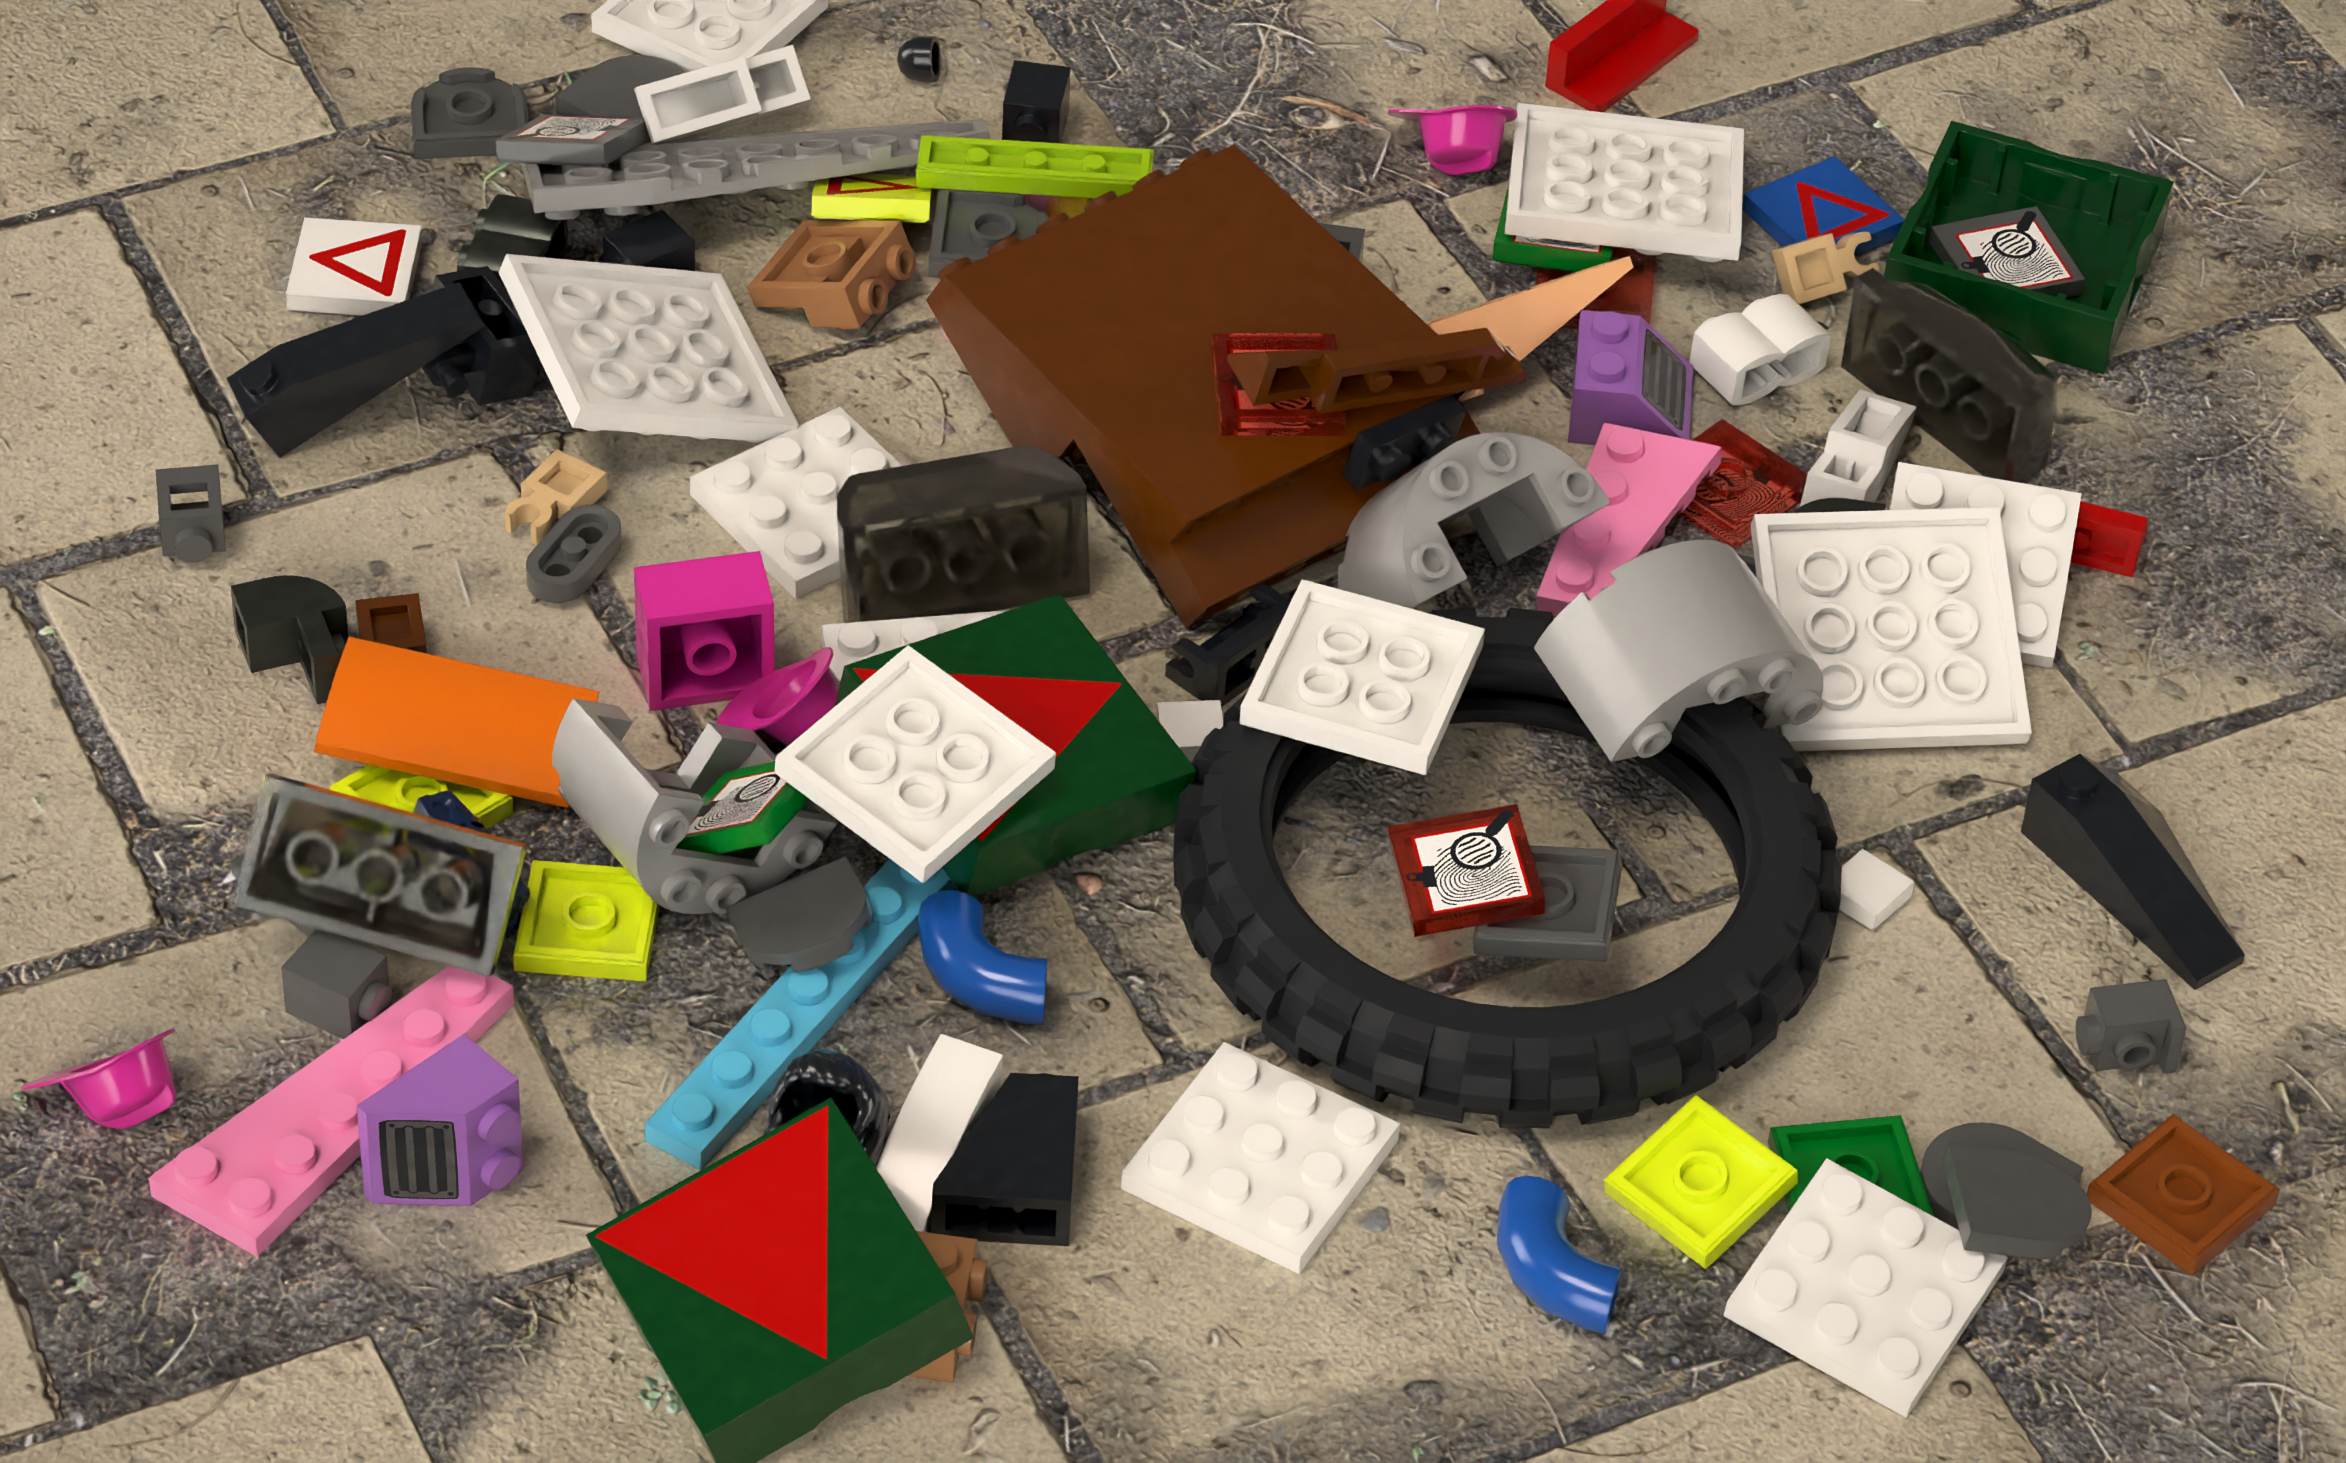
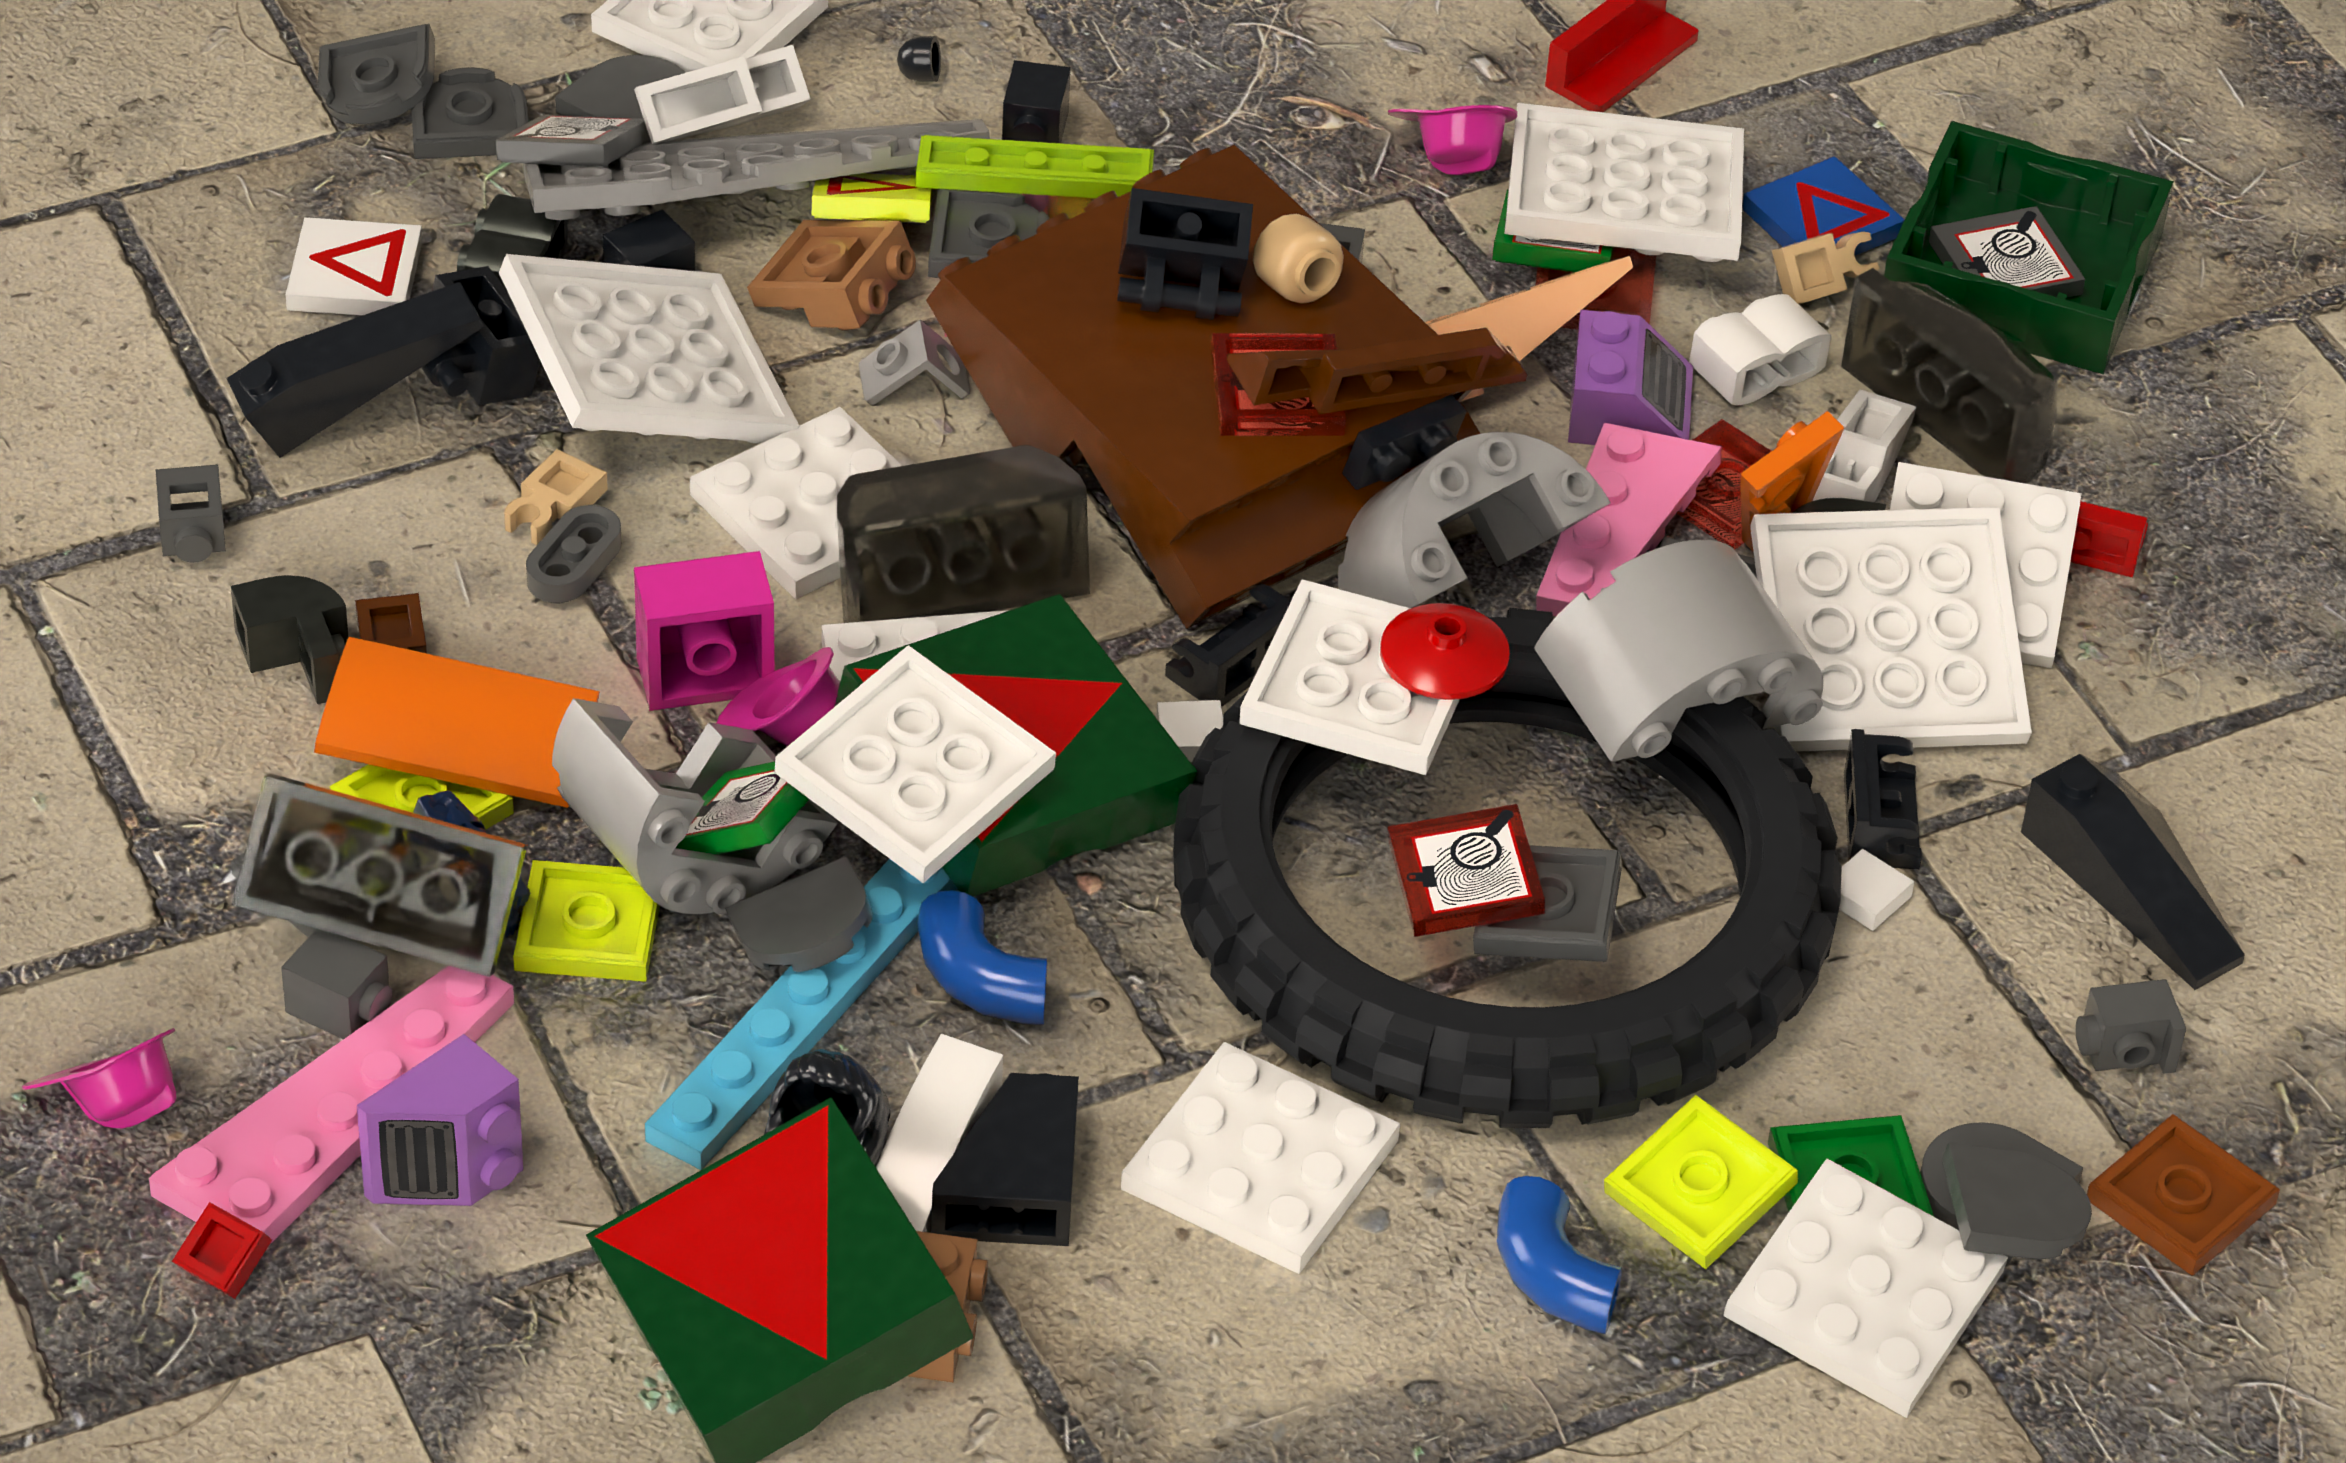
(222, 1250): none -> red tile
(377, 74): none -> dark grey tile
(906, 357): none -> light grey bracket
(1186, 243): none -> black brick
(1298, 258): none -> tan head
(1444, 651): none -> red dish
(1790, 472): none -> orange wing
(1881, 800): none -> black hinge

